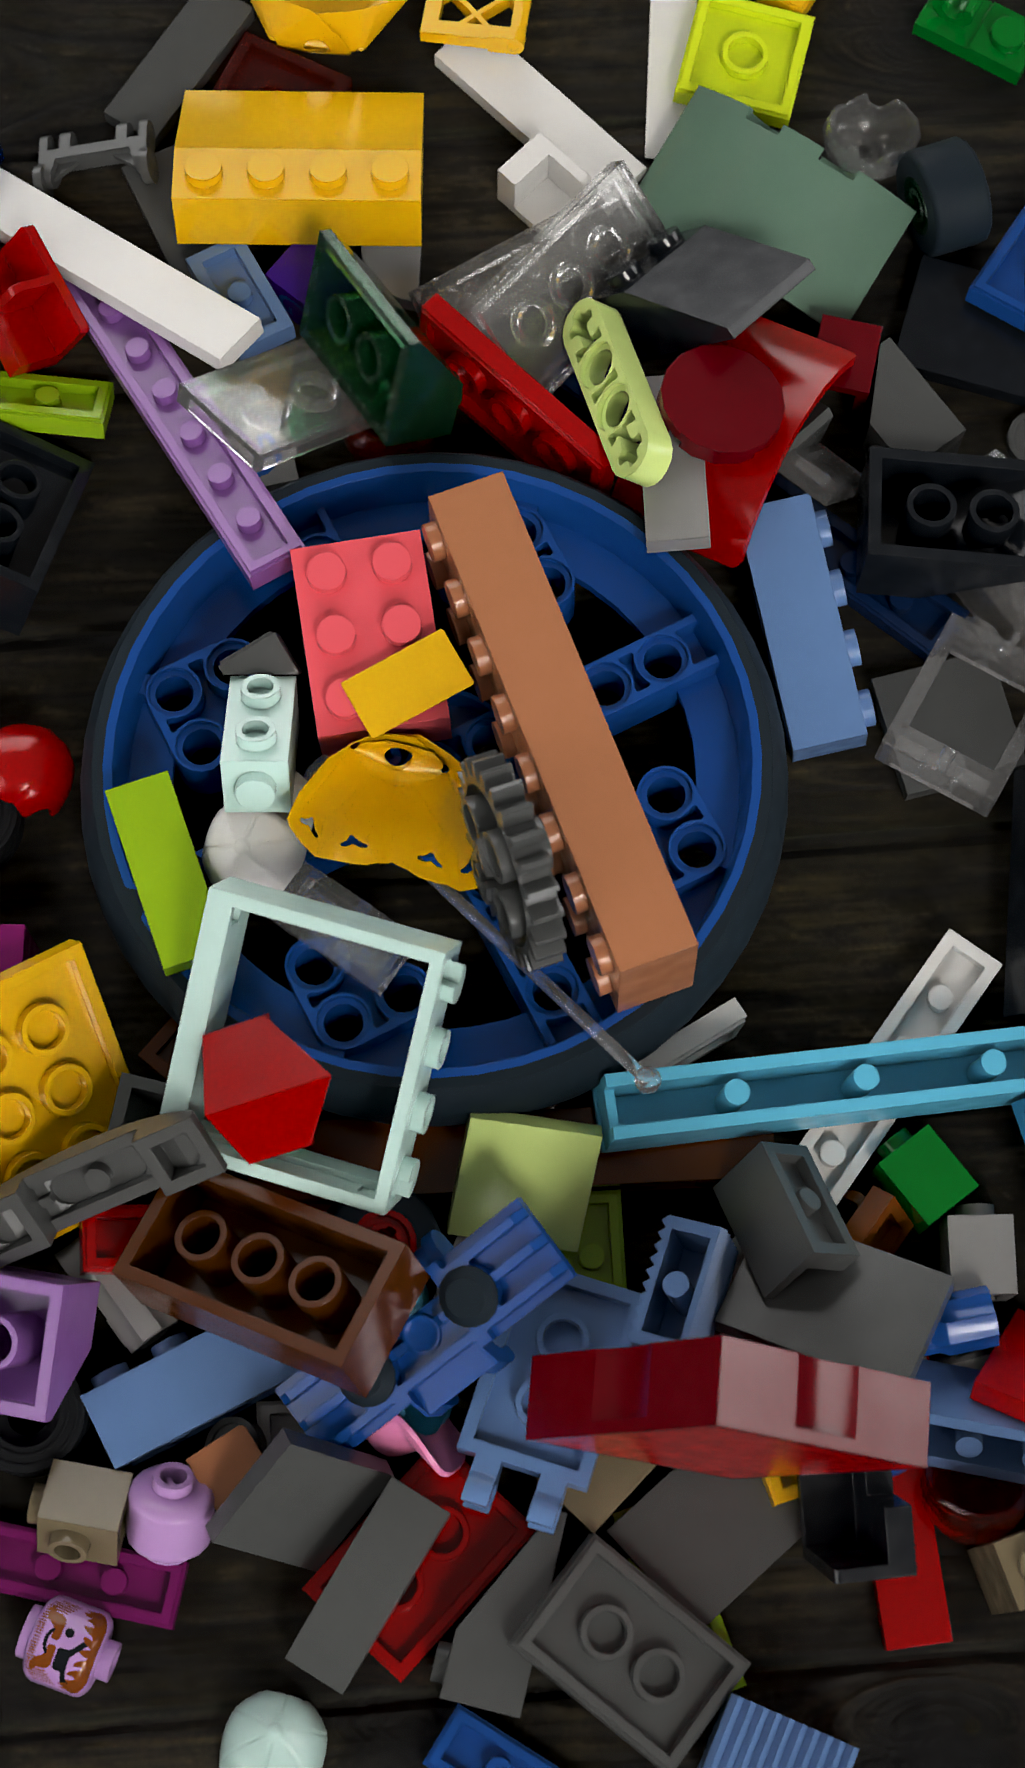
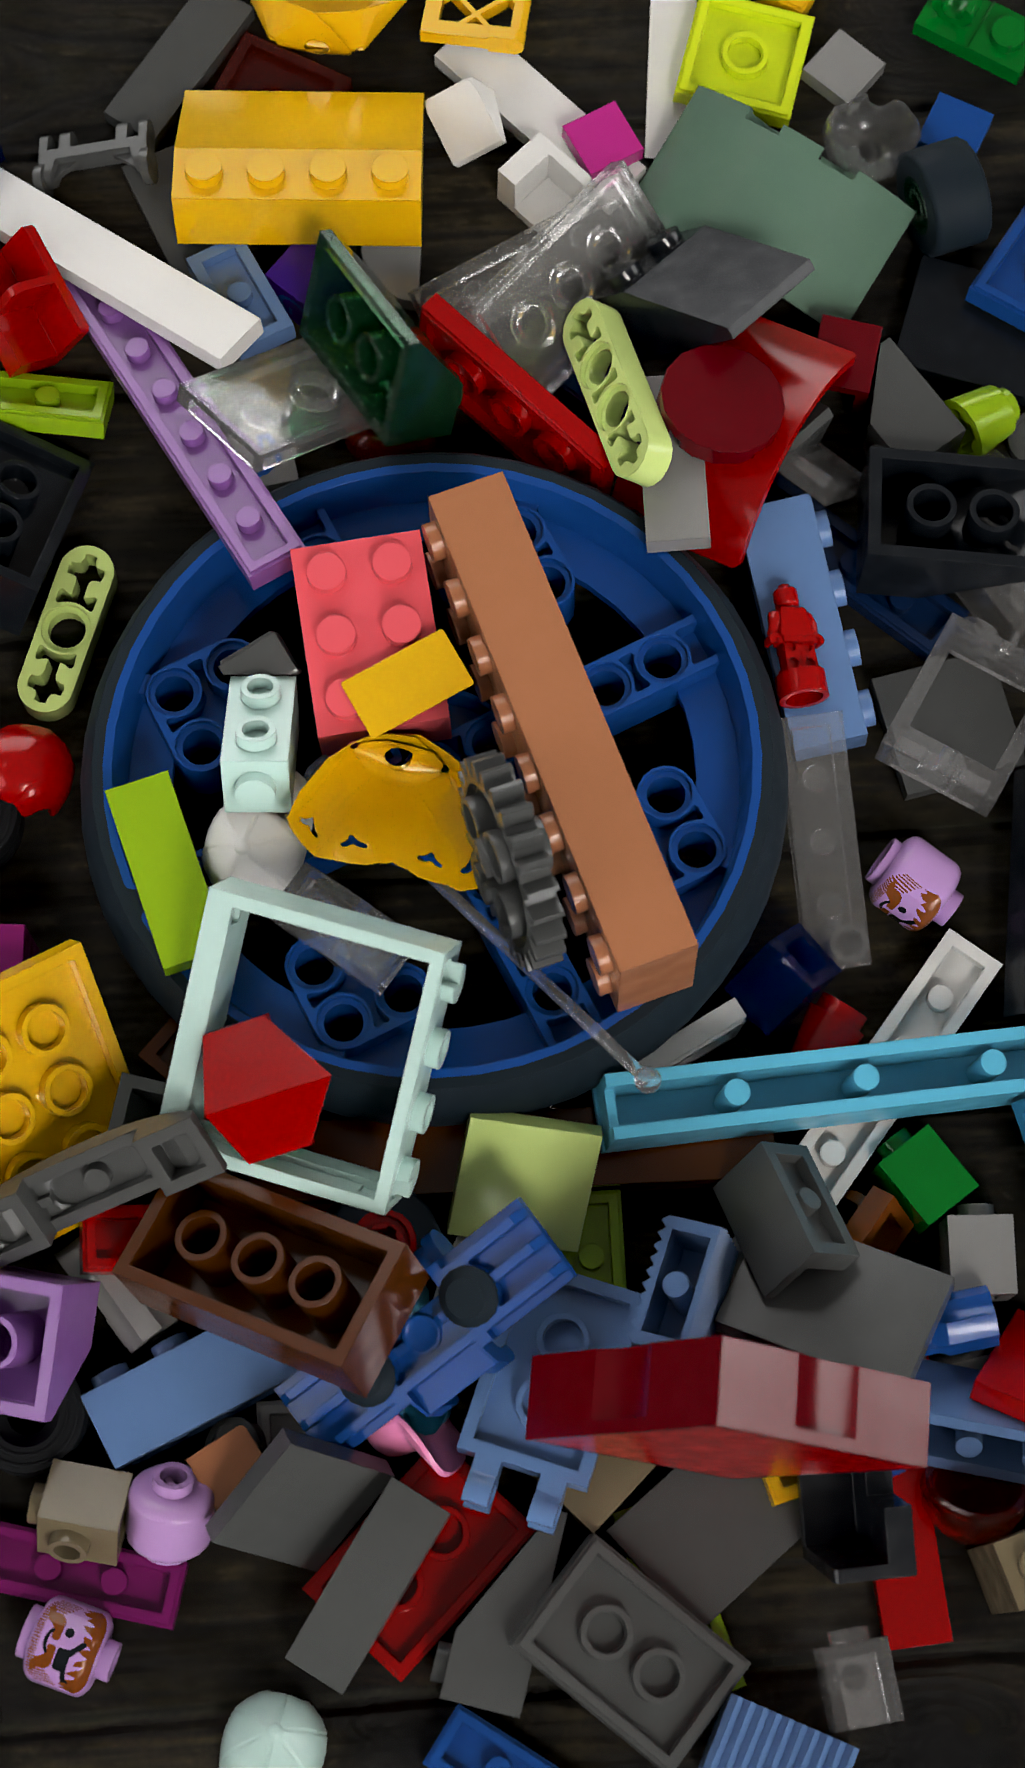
(38, 669): none -> yellowish green beam
(466, 120): none -> white slope
(601, 139): none -> dark pink tile
(782, 979): none -> clear blue brick
(796, 637): none -> red piece
(825, 837): none -> clear piece
(829, 1025): none -> red cone
(842, 69): none -> light grey tile
(857, 1680): none -> clear brick
(914, 883): none -> lavender head
(955, 118): none -> blue tile
(988, 418): none -> lime hat

